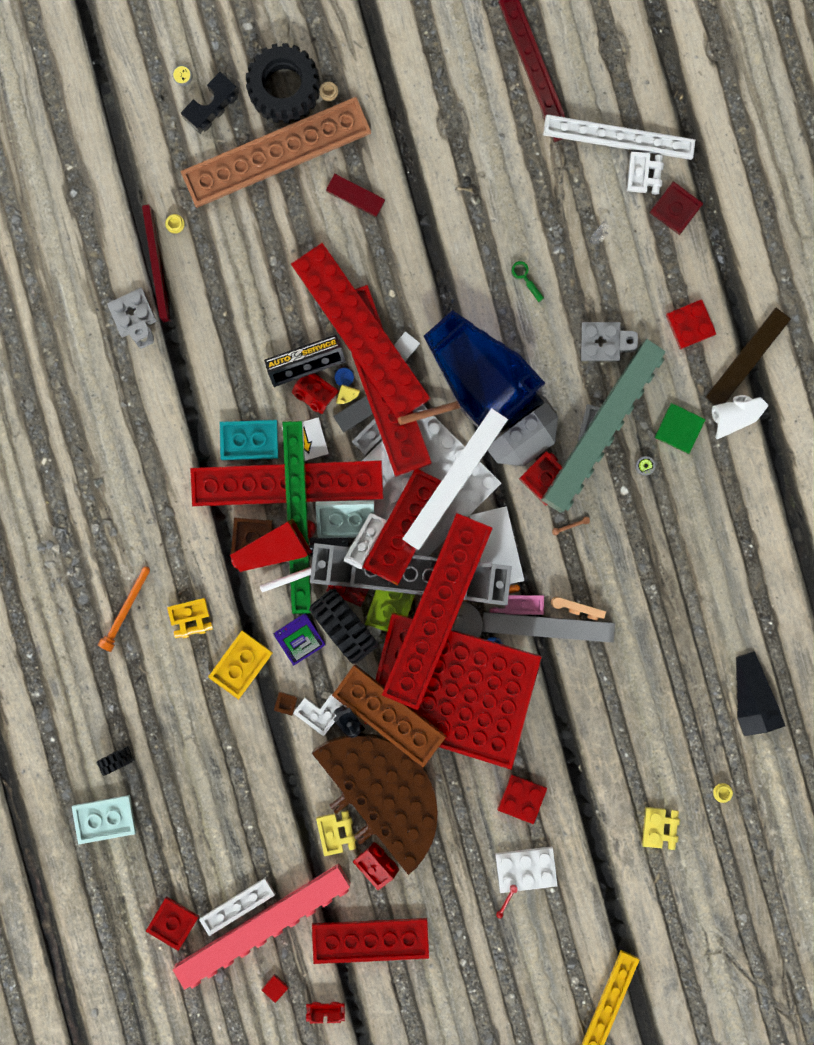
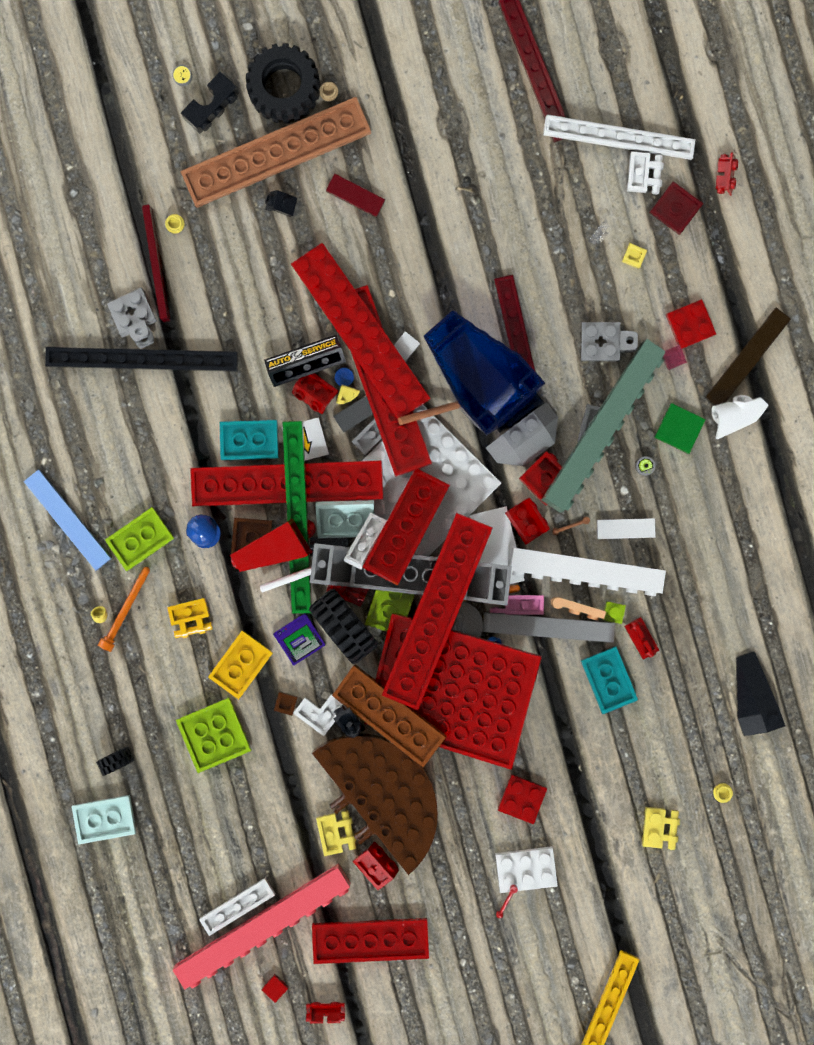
(67, 520): none -> light blue tile
(99, 614): none -> light yellow hinge
(139, 539): none -> lime plate
(141, 359): none -> black plate
(172, 923): red plate -> none
(203, 531): none -> blue helmet
(213, 735): none -> lime plate
(281, 203): none -> black bracket
(455, 479): white tile -> none
(513, 317): none -> dark red tile
(527, 520): none -> red bracket
(531, 286): green piece -> none
(587, 570): none -> white brick
(609, 680): none -> teal plate
(614, 612): none -> lime plate
(626, 528): none -> white tile
(634, 255): none -> light yellow tile
(642, 638): none -> red hinge
(674, 357): none -> clear pink plate
(728, 166): none -> red hinge

